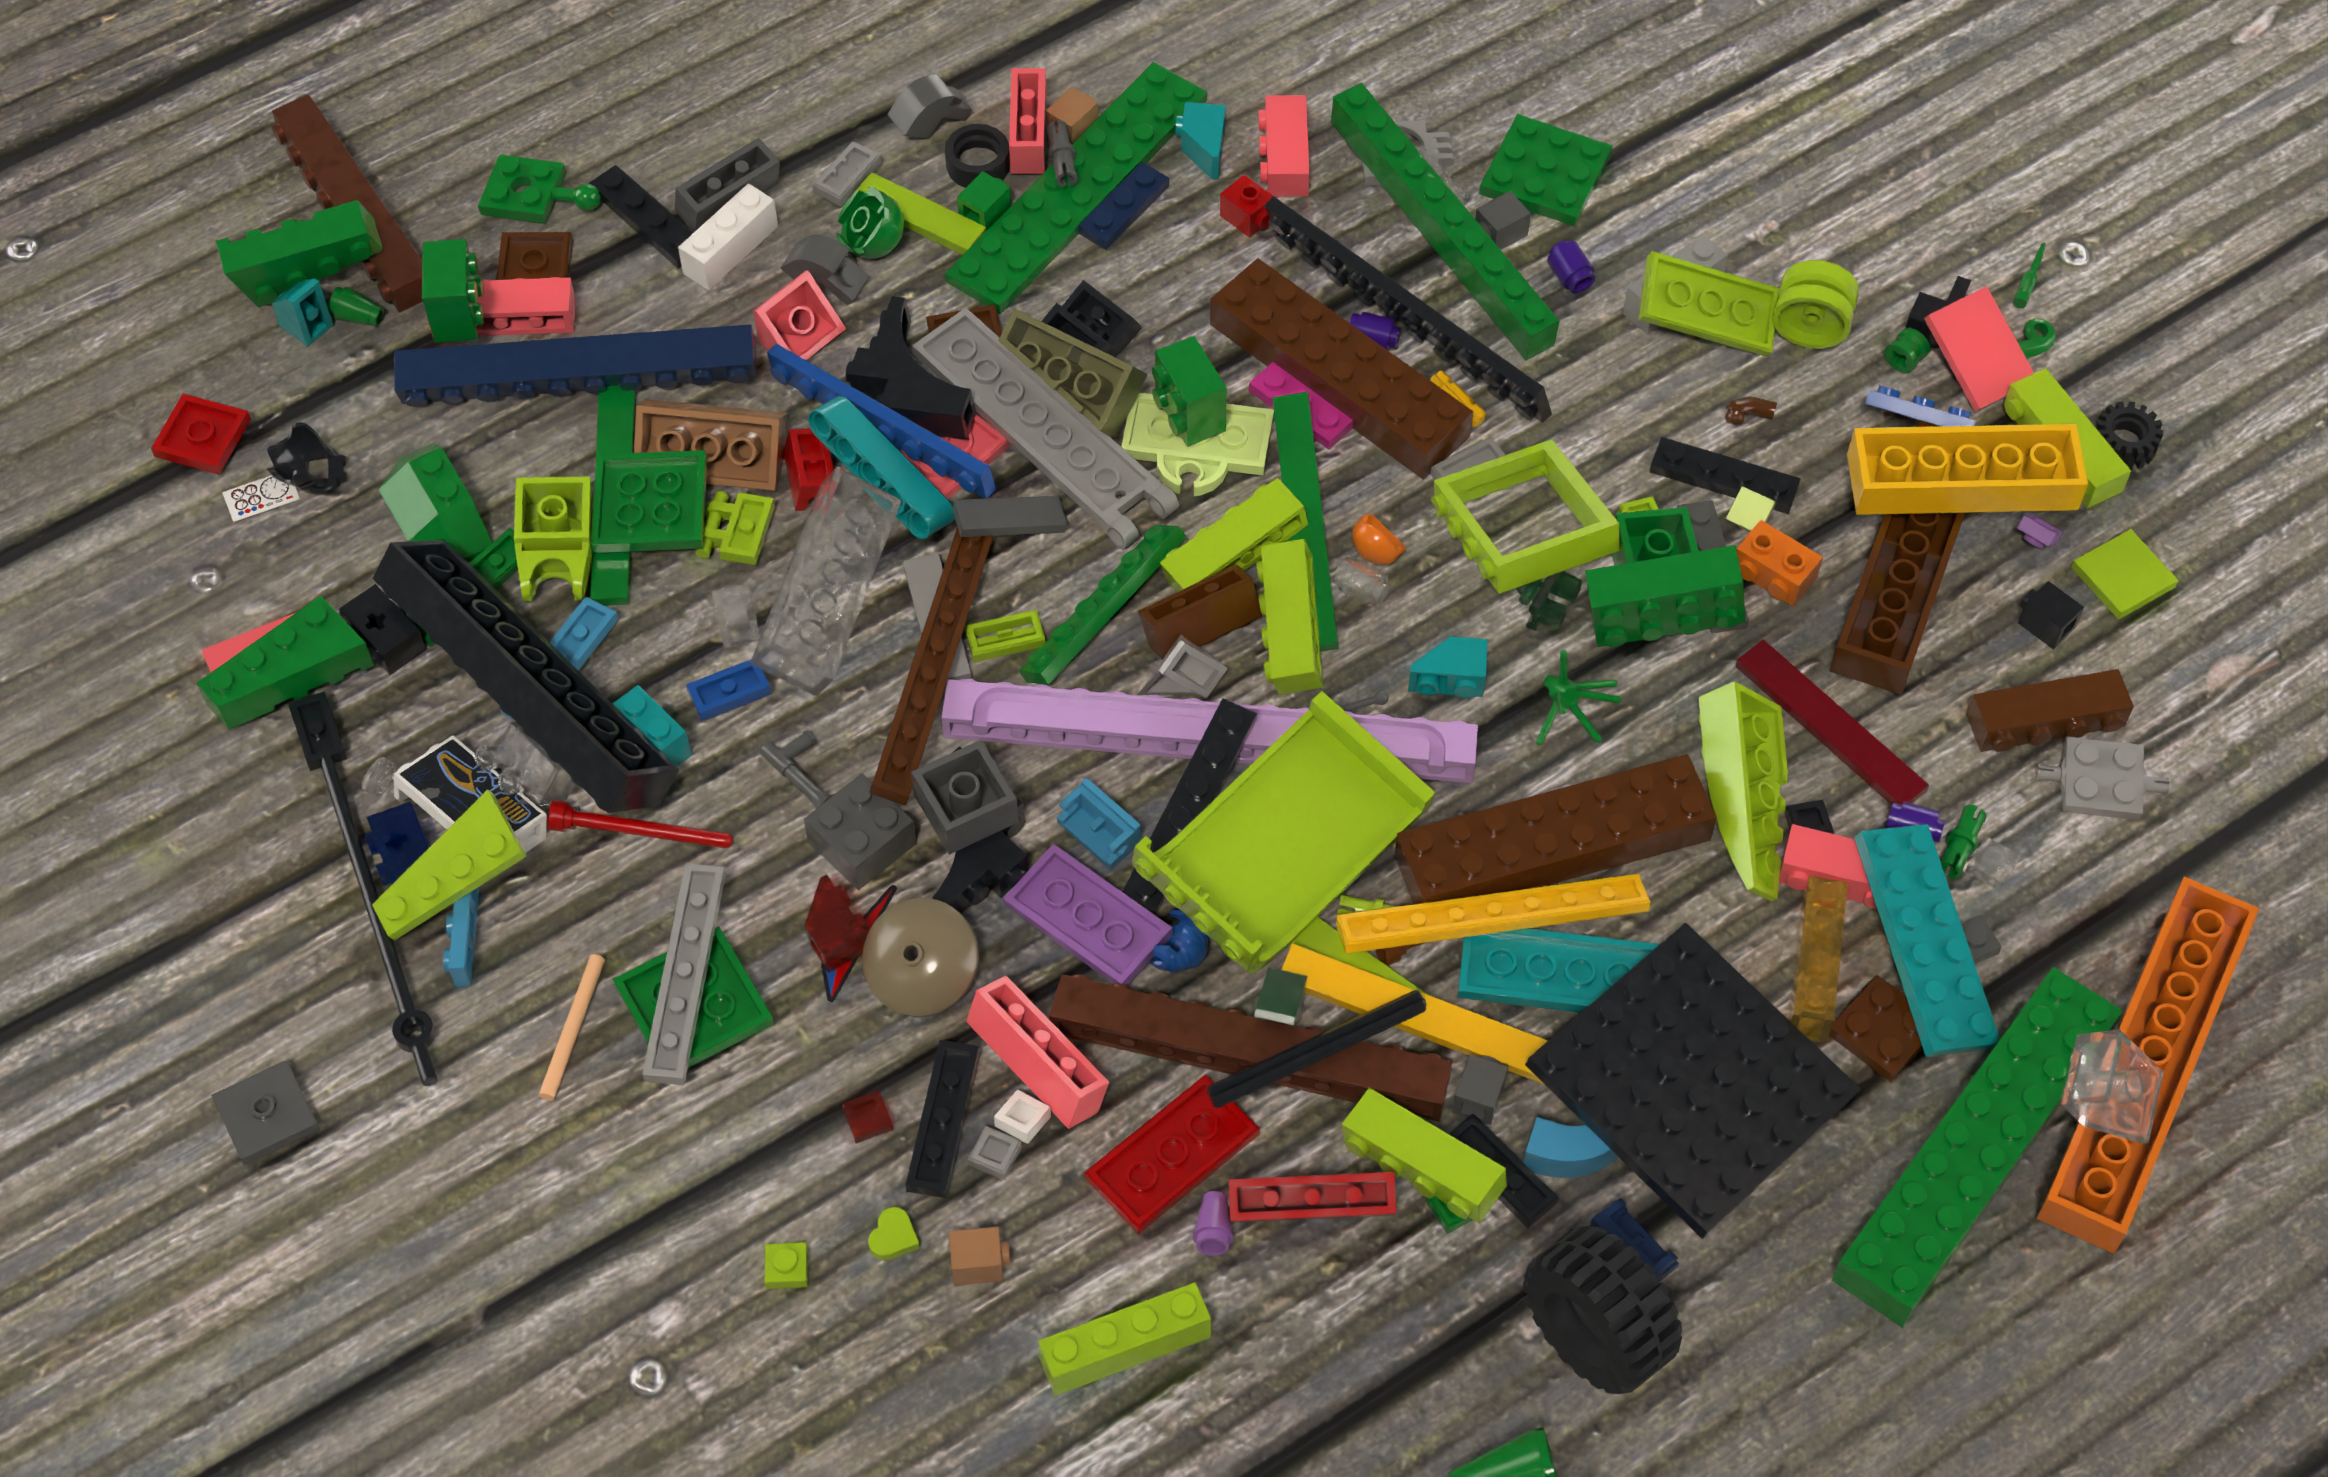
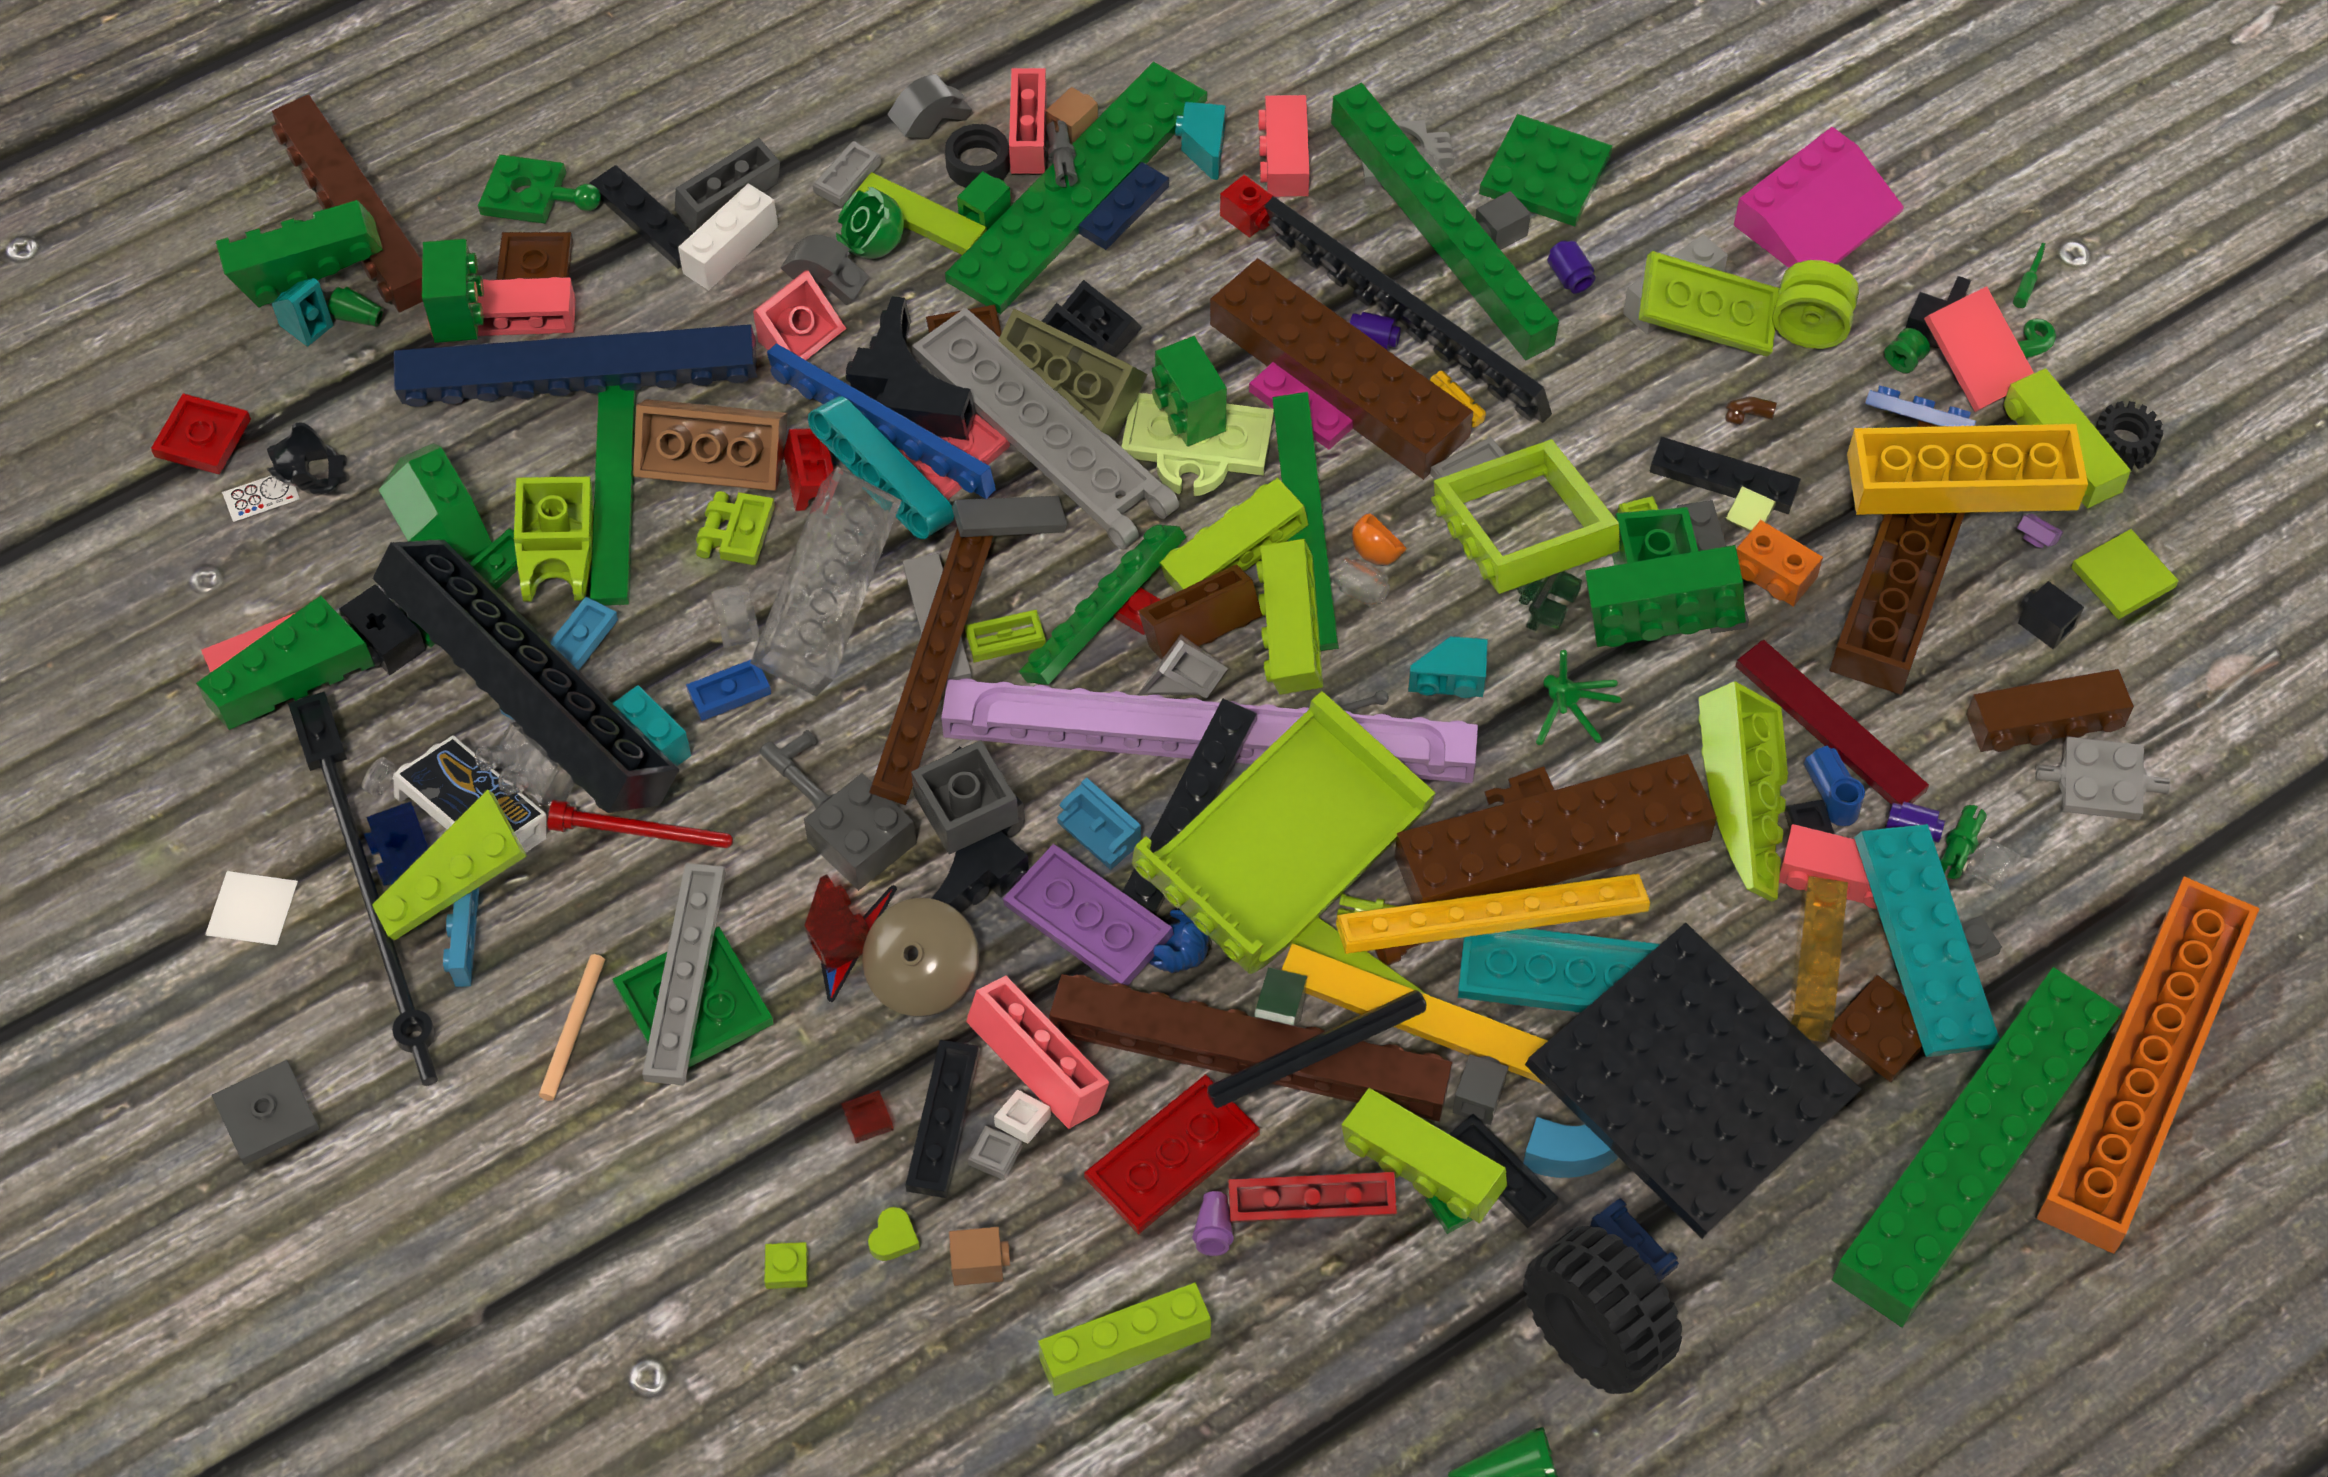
(251, 908): none -> white sticker
(649, 501): green plate -> none
(1129, 614): none -> red plate
(1521, 787): none -> reddish brown plate
(1818, 203): none -> dark pink slope
(1835, 785): none -> blue piece
(2112, 1085): clear slope -> none

